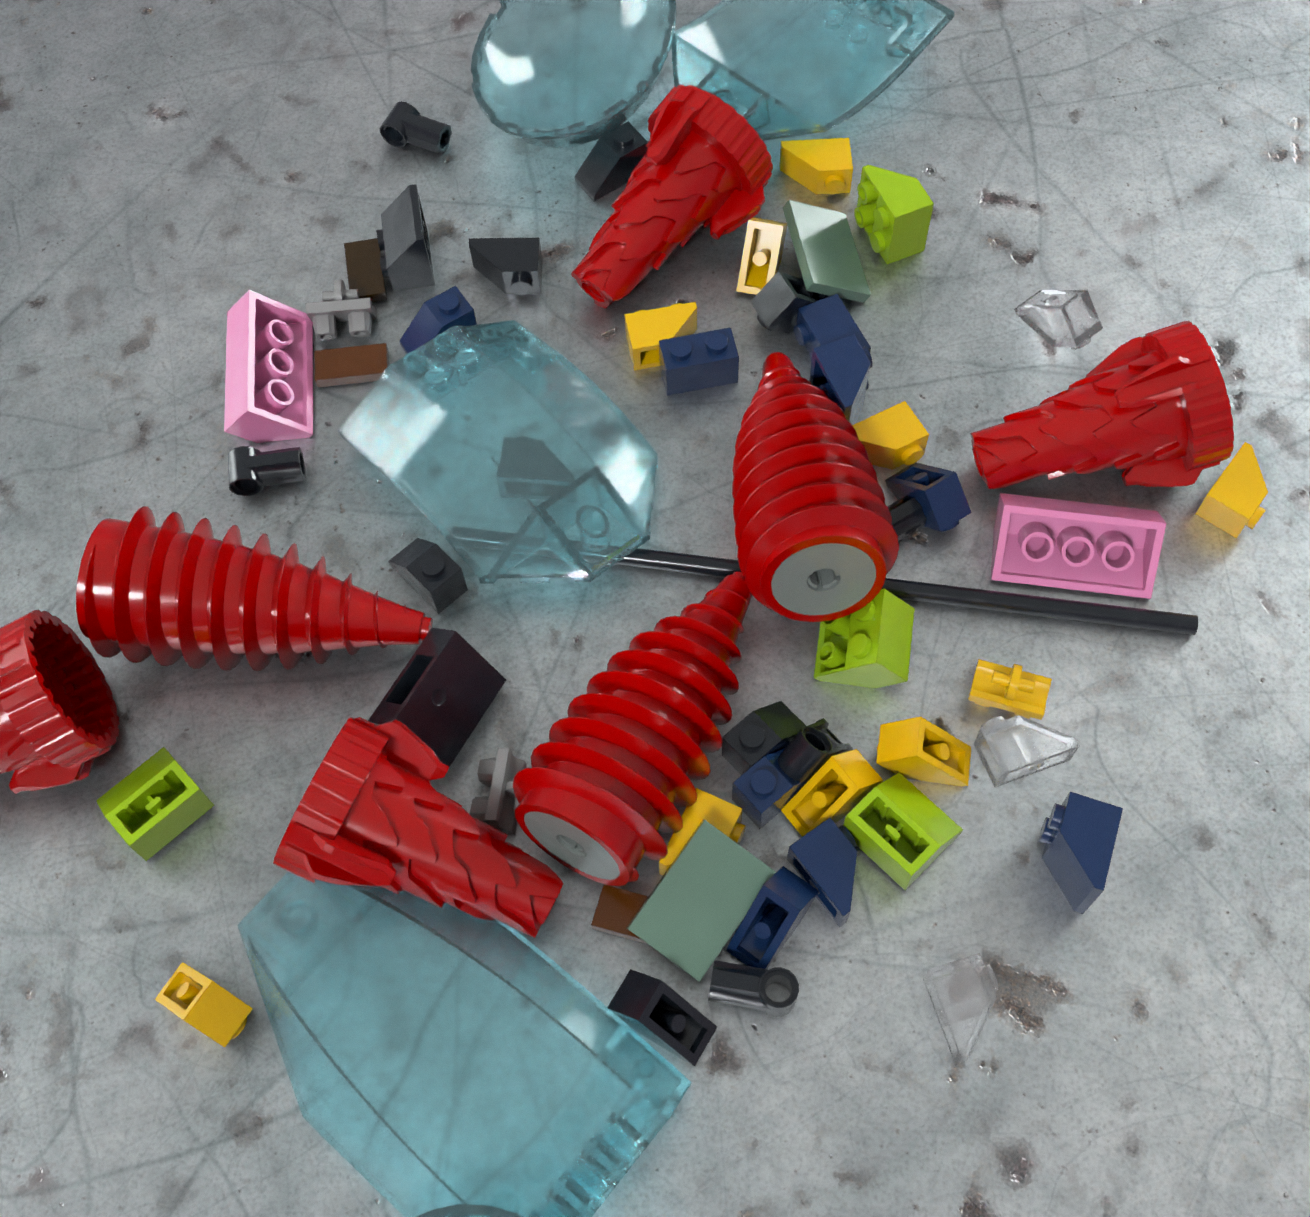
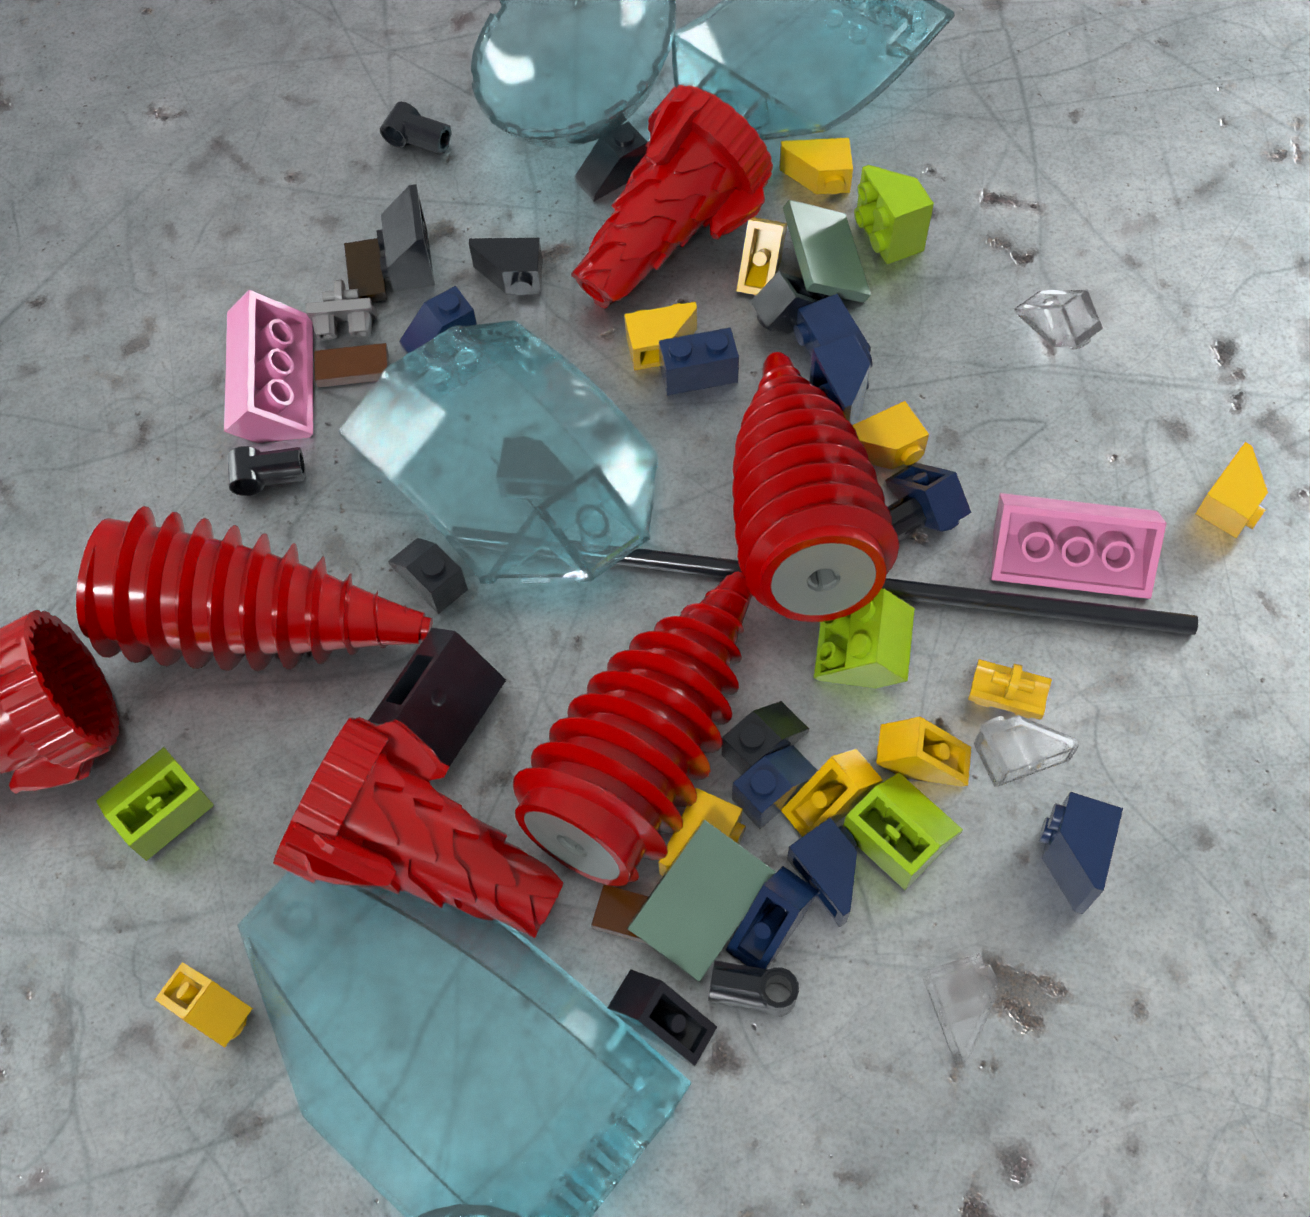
(500, 805): light grey hips -> none
(810, 751): black piece -> none
(1144, 409): red cone -> none

